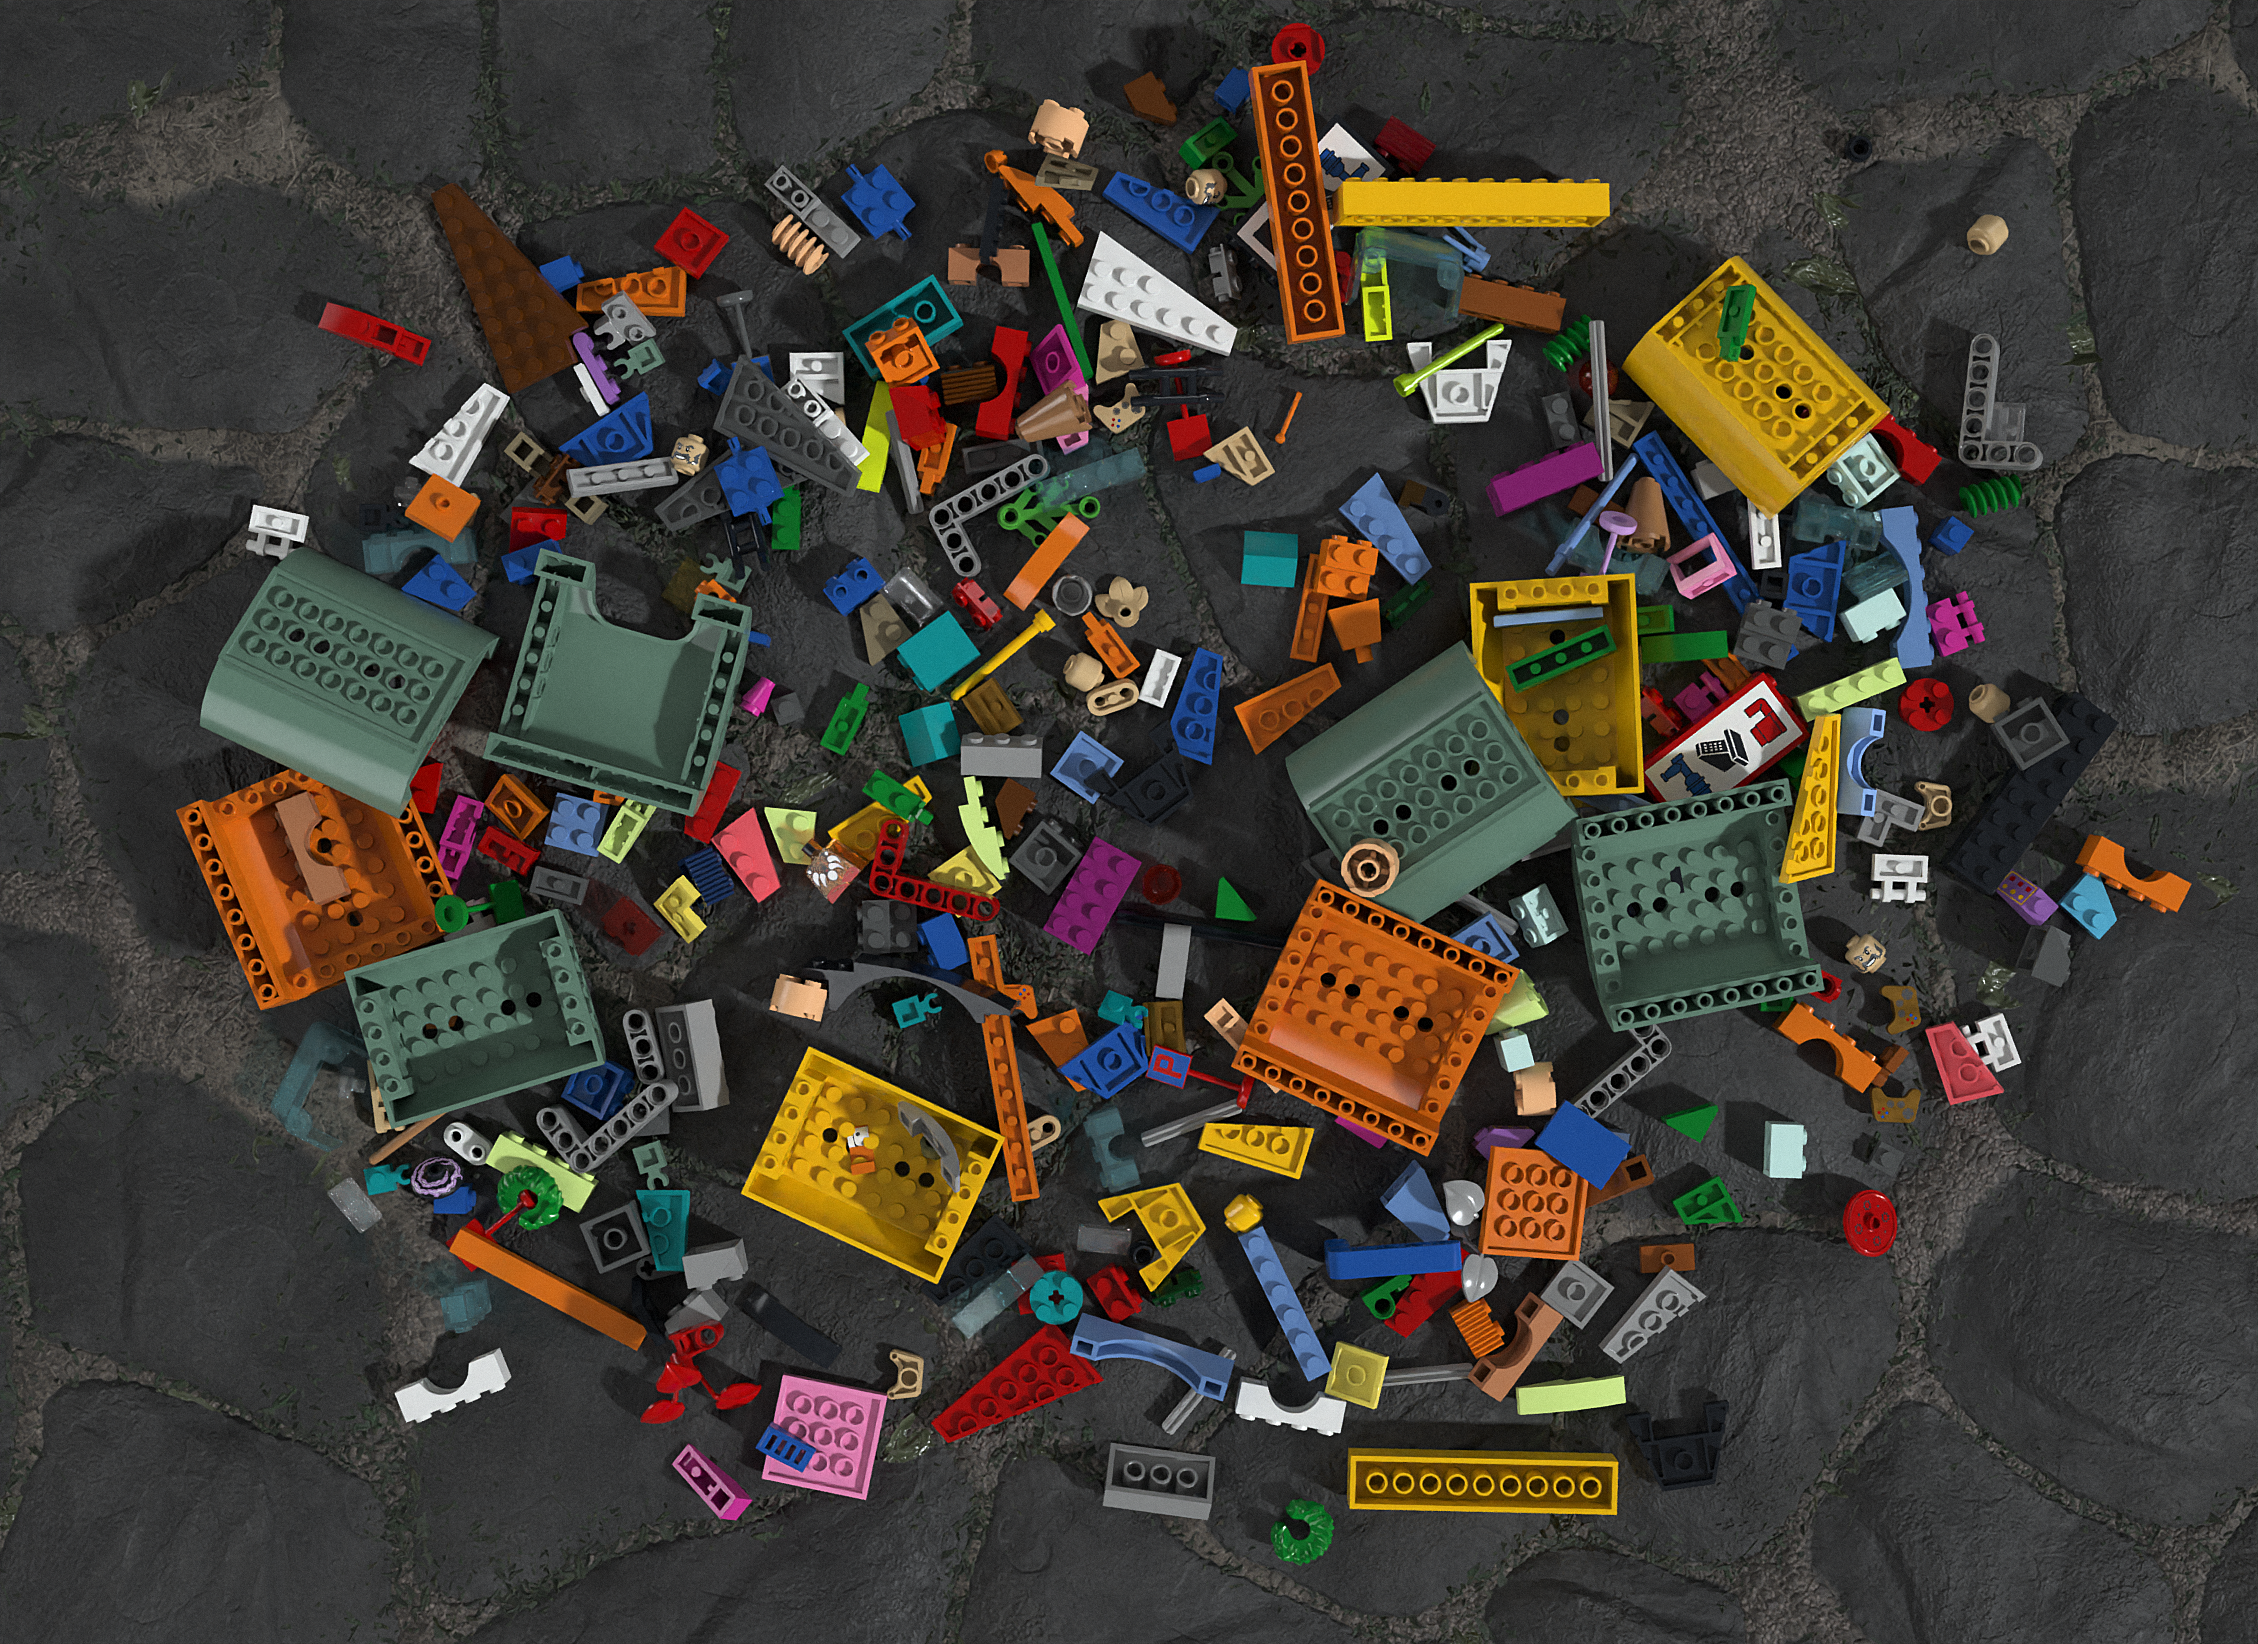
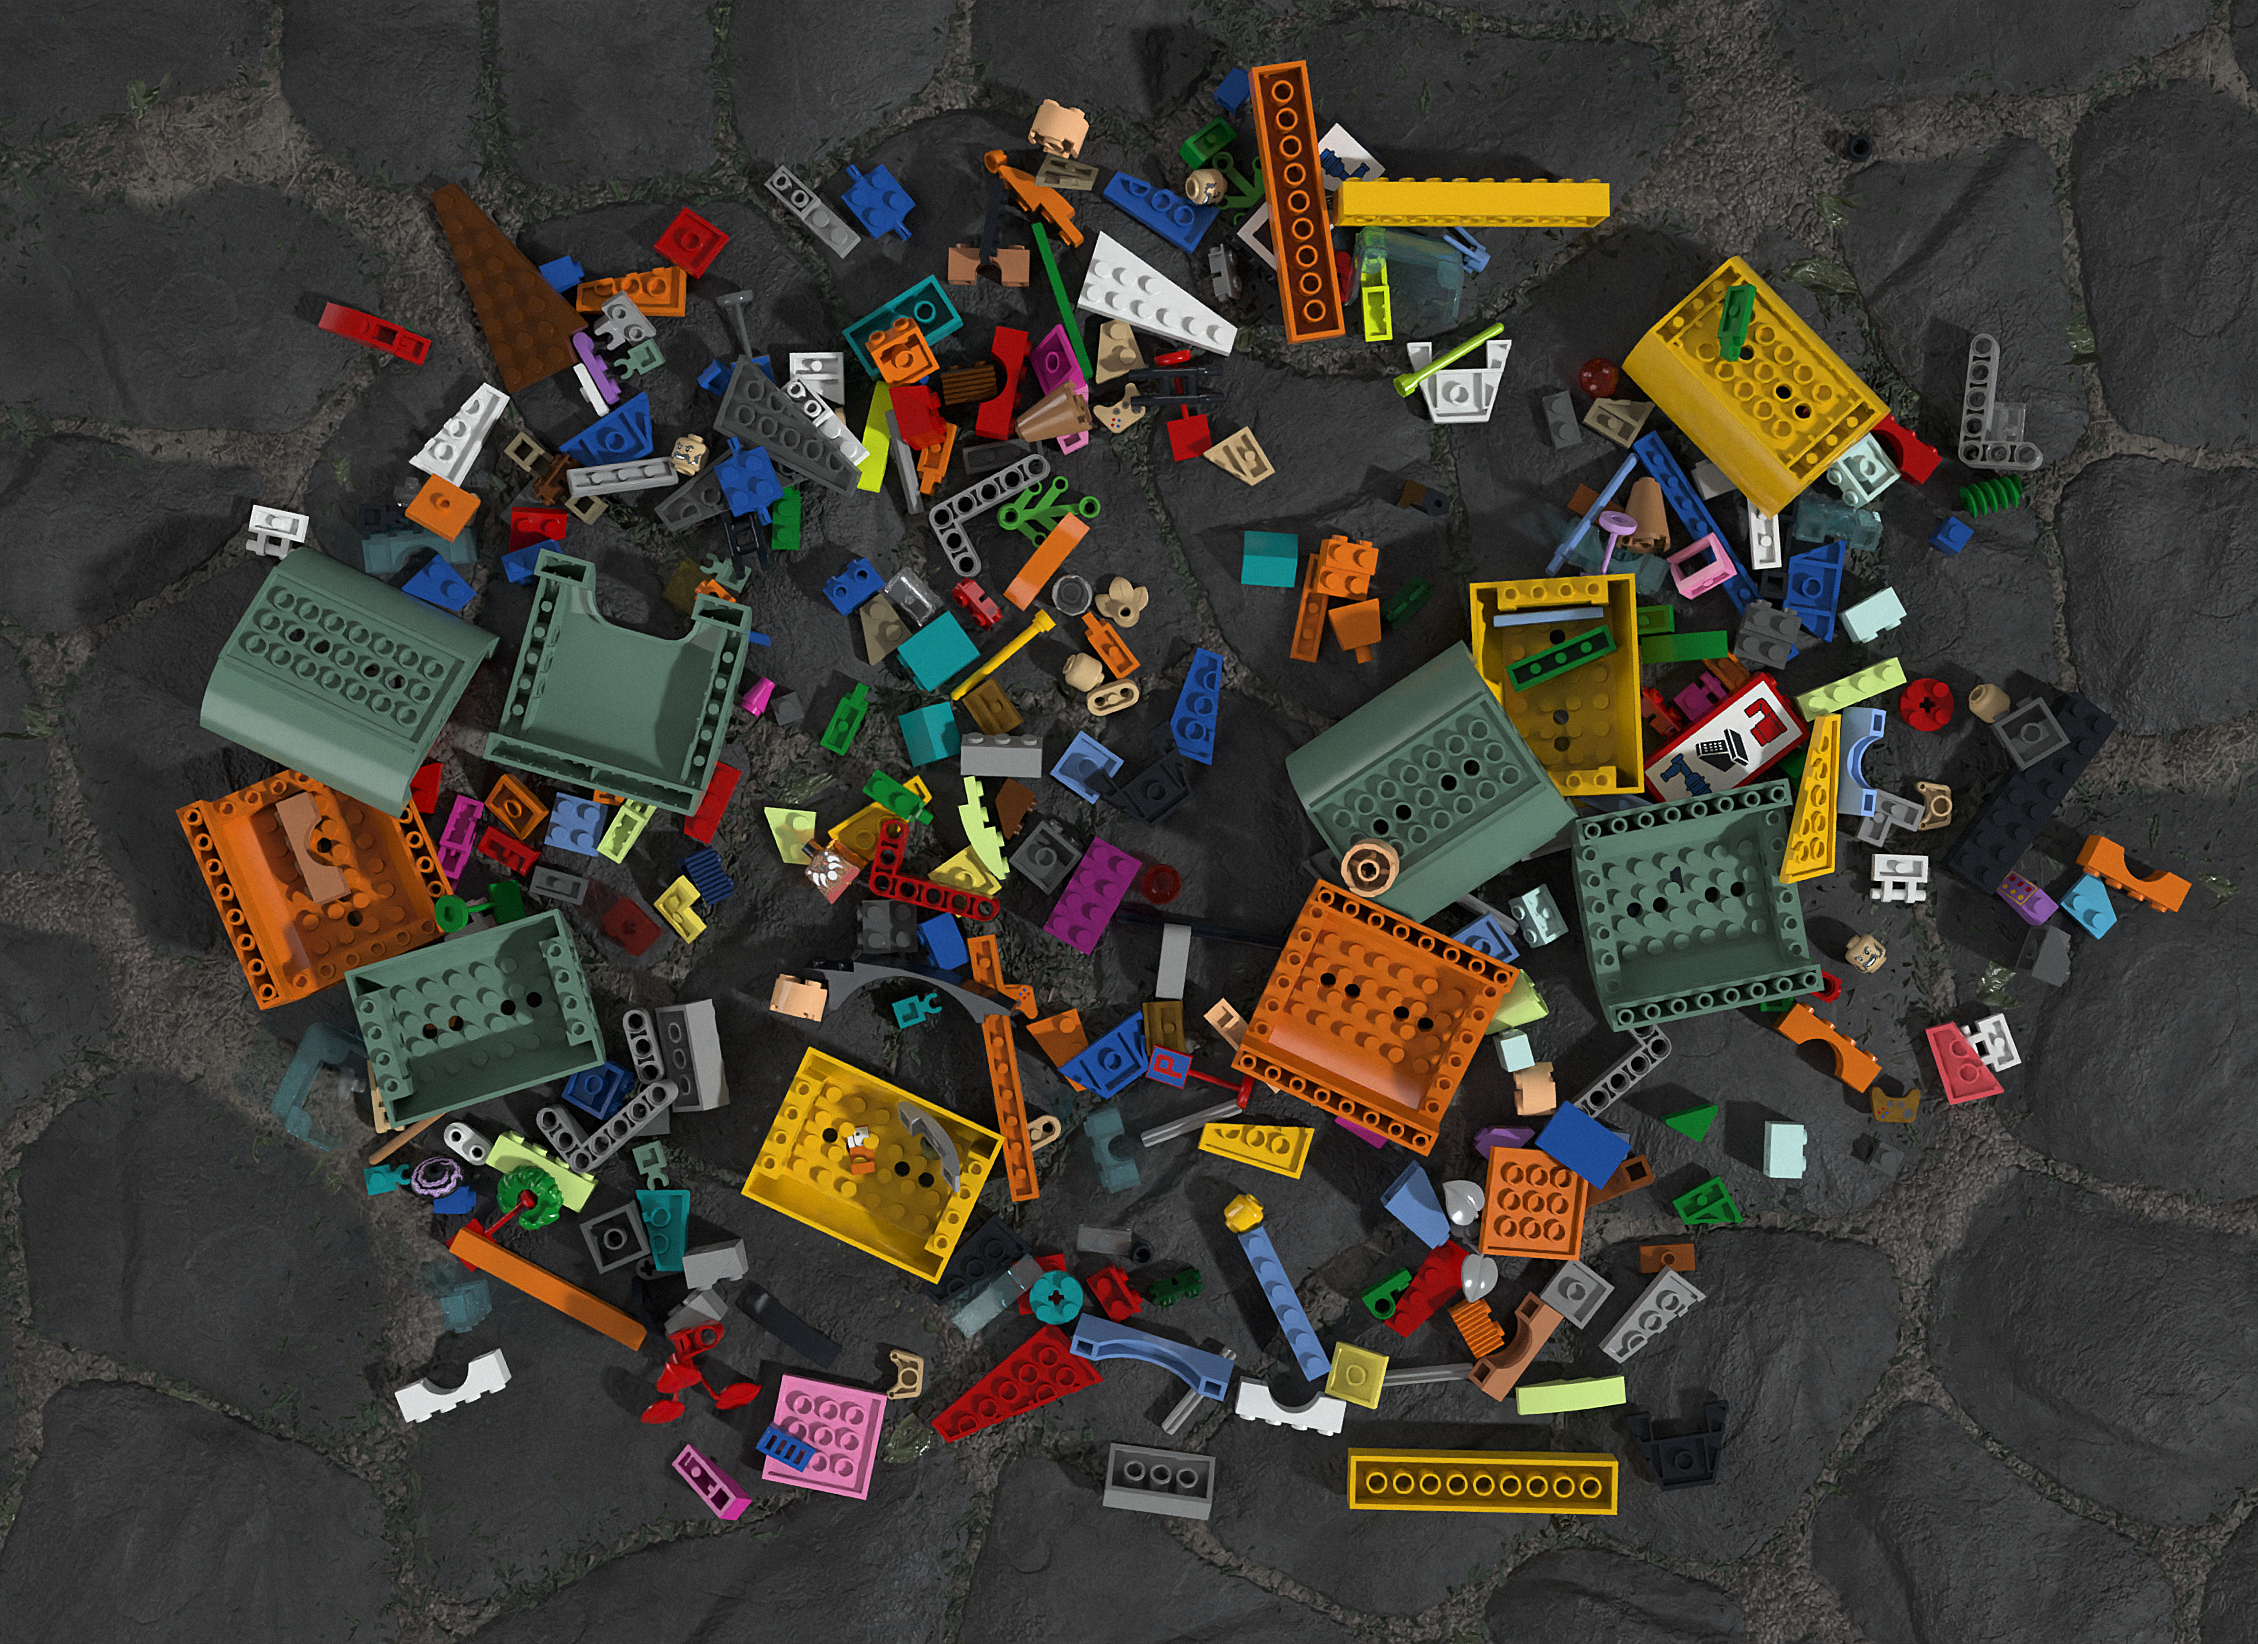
(355, 1205): clear slope -> none
(748, 855): coral wing -> none
(798, 246): light nougat piece -> none
(1089, 479): clear light blue arch -> none
(1119, 1007): teal plate -> none
(1148, 101): reddish brown slope -> none
(1159, 678): white plate -> none
(1167, 1218): yellow wing -> none
(1206, 473): blue tile -> none
(1230, 905): green slope -> none
(1280, 438): orange hinge -> none
(1280, 708): orange wing -> none
(1306, 38): red plate -> none
(1314, 1544): green piece -> none
(1381, 522): medium blue wing -> none
(1390, 1259): blue beam -> none
(1403, 146): dark red brick -> none
(1511, 305): dark orange brick -> none
(1544, 479): magenta brick -> none
(1569, 344): green piece -> none
(1600, 397): light grey axle -> none
(1870, 1223): red shield -> none
(1874, 576): clear light blue plate -> none
(1890, 1060): dark orange plate -> none
(1900, 539): medium blue arch -> none
(1904, 1007): pearl gold piece -> none
(1946, 627): dark pink plate -> none
(1987, 234): tan head -> none

